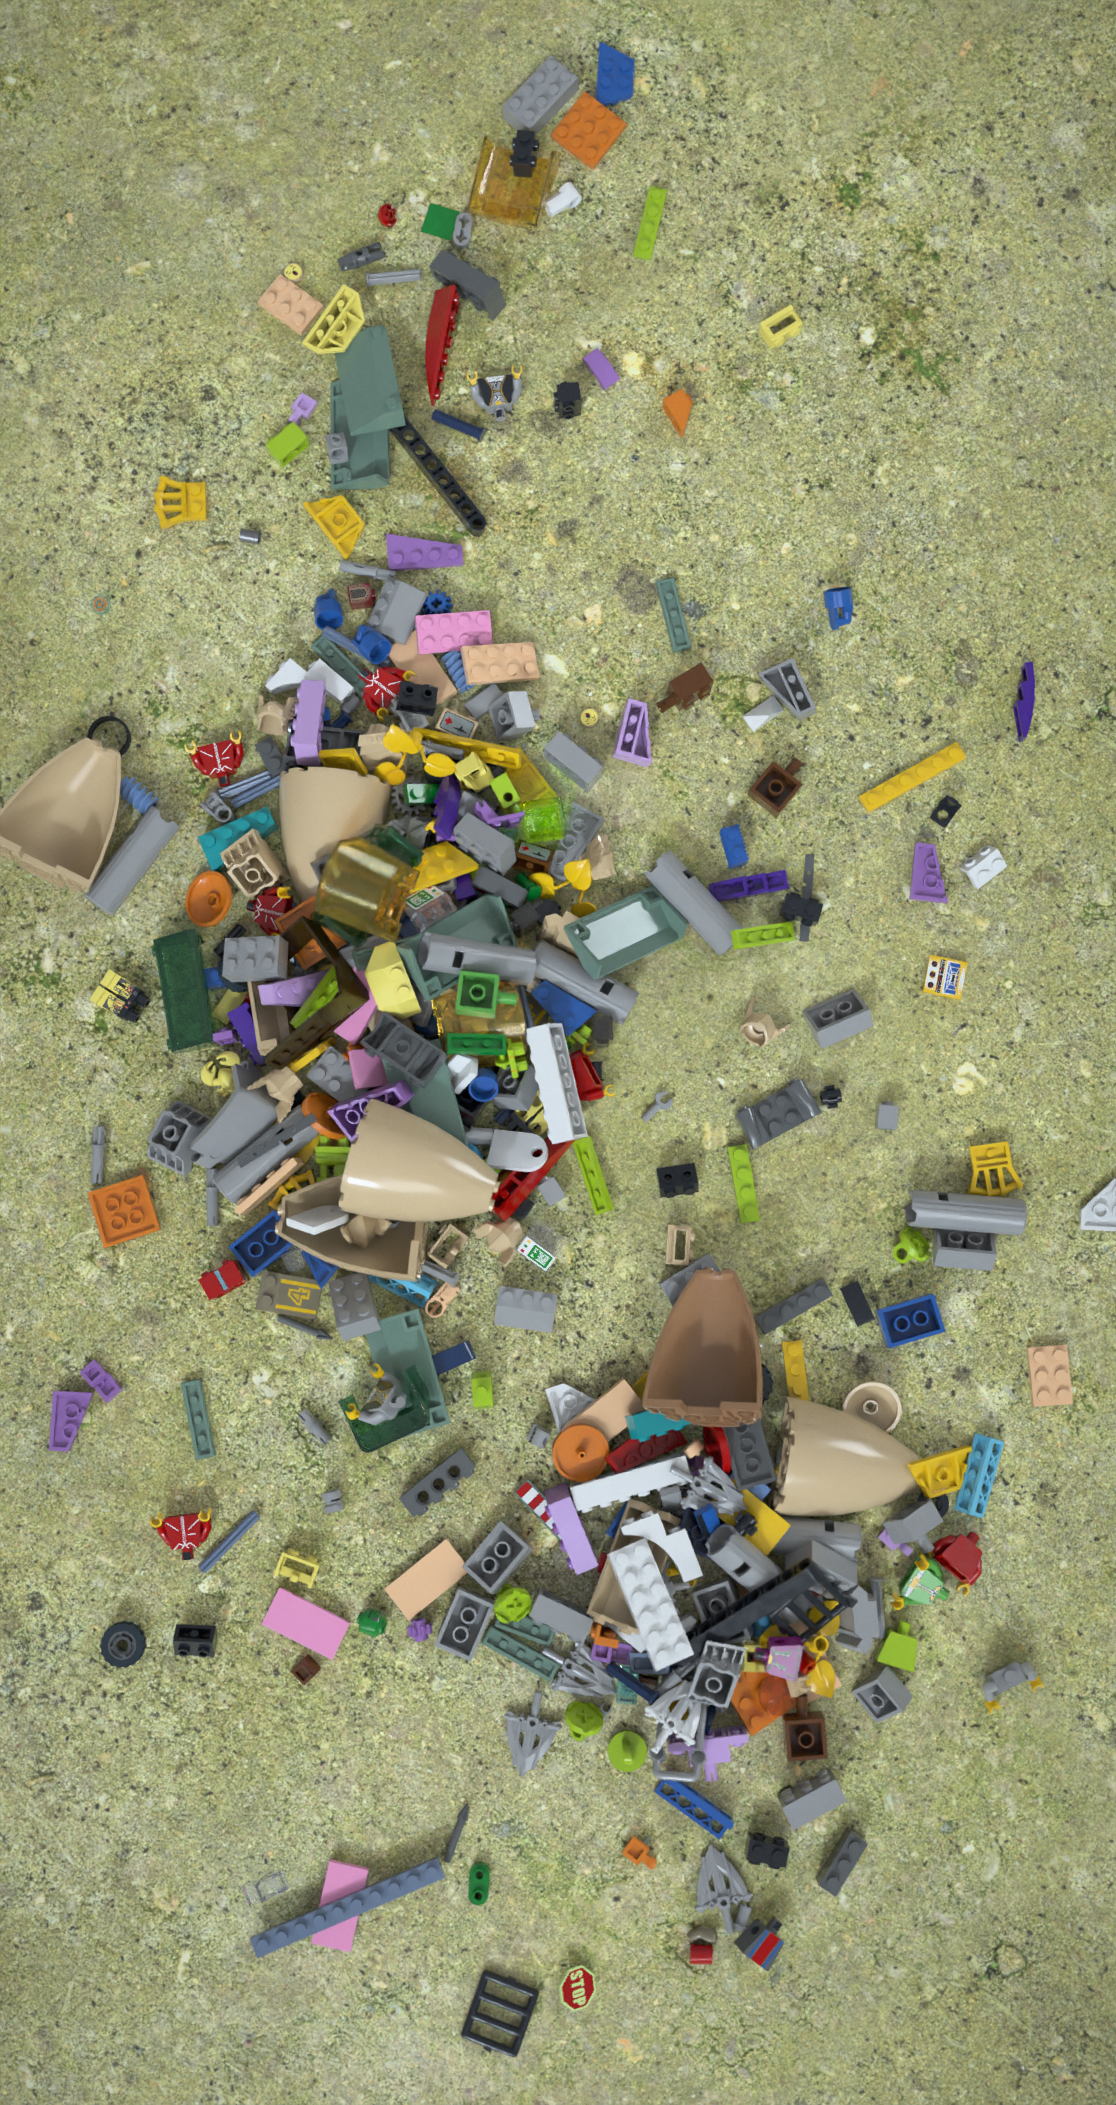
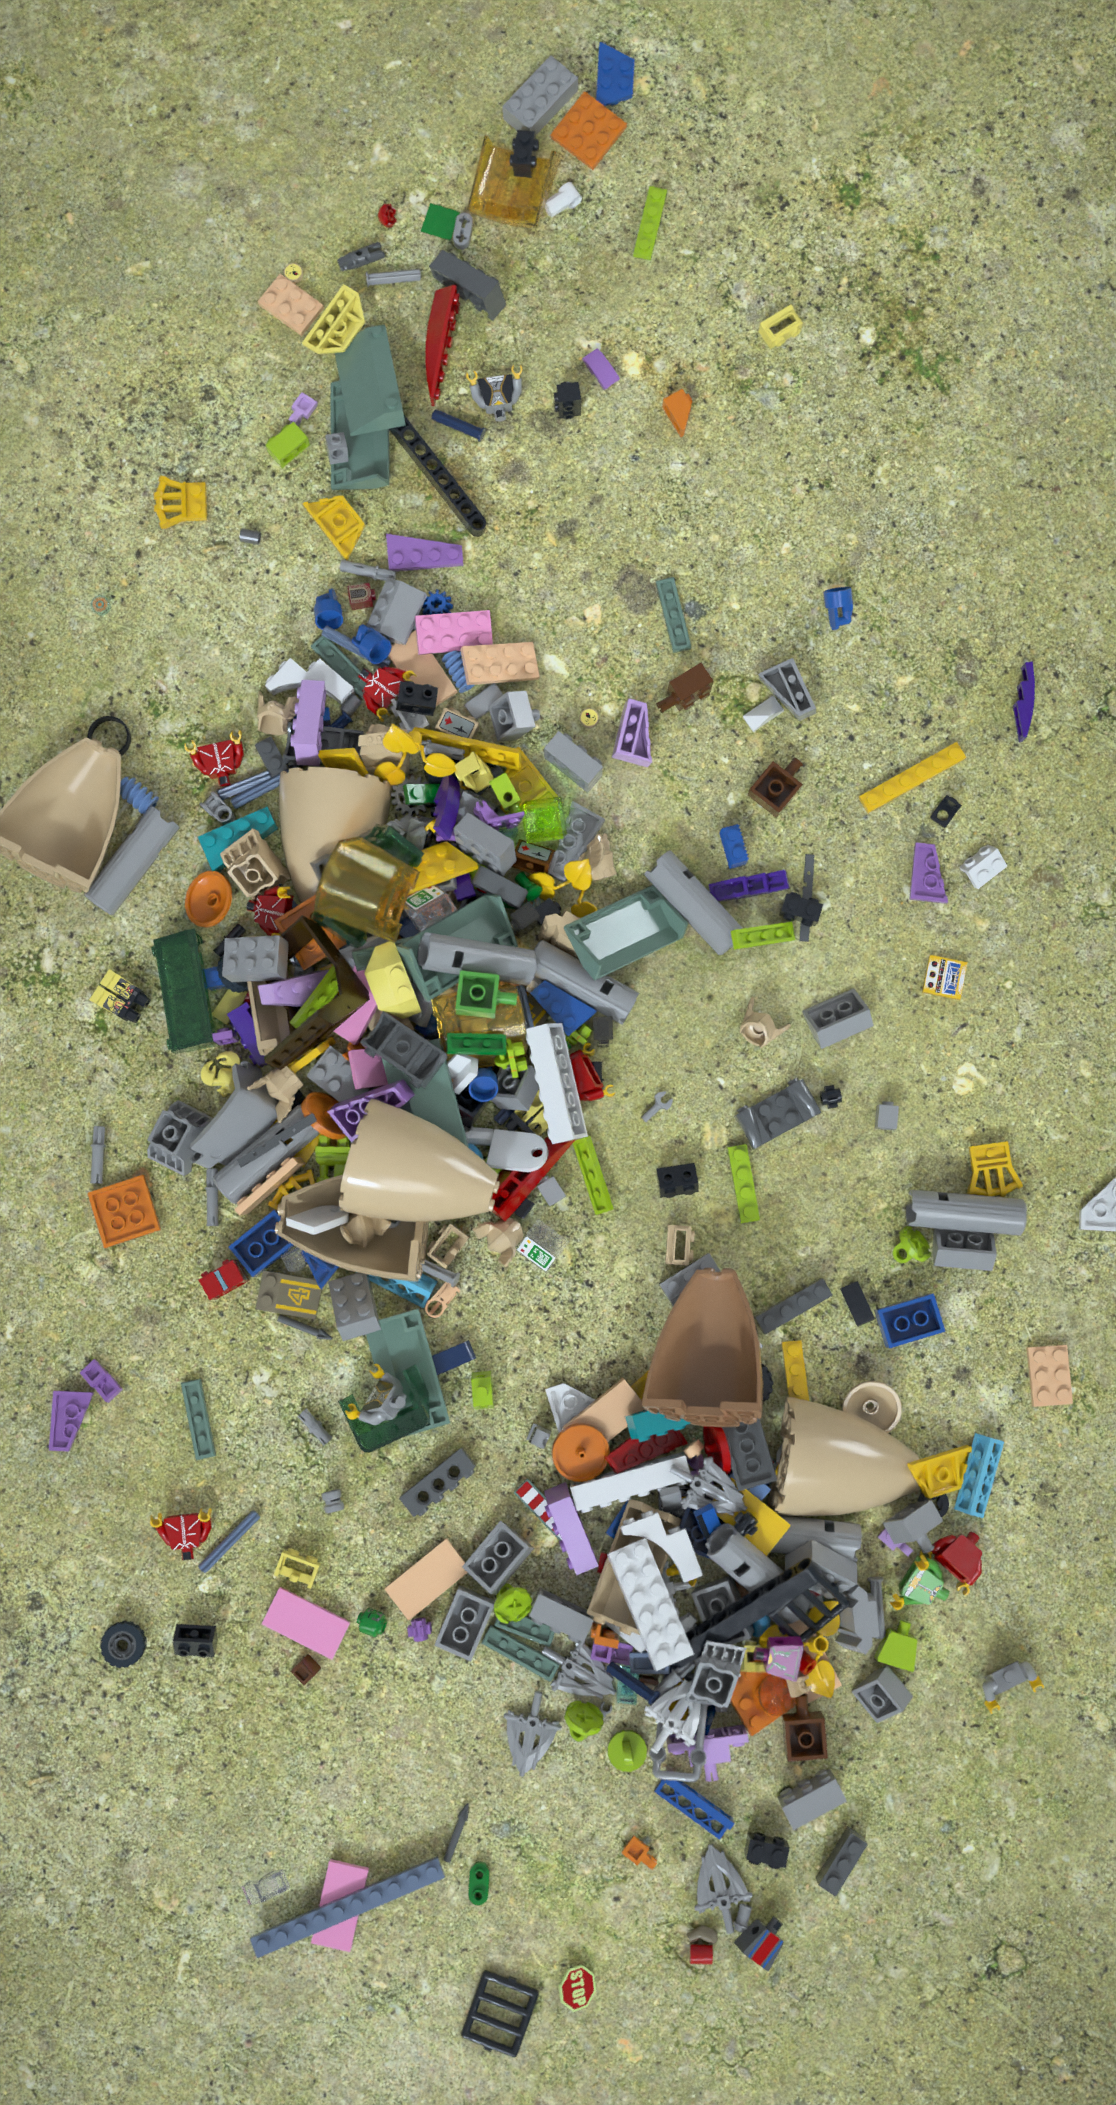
(525, 1309): light grey slope -> none

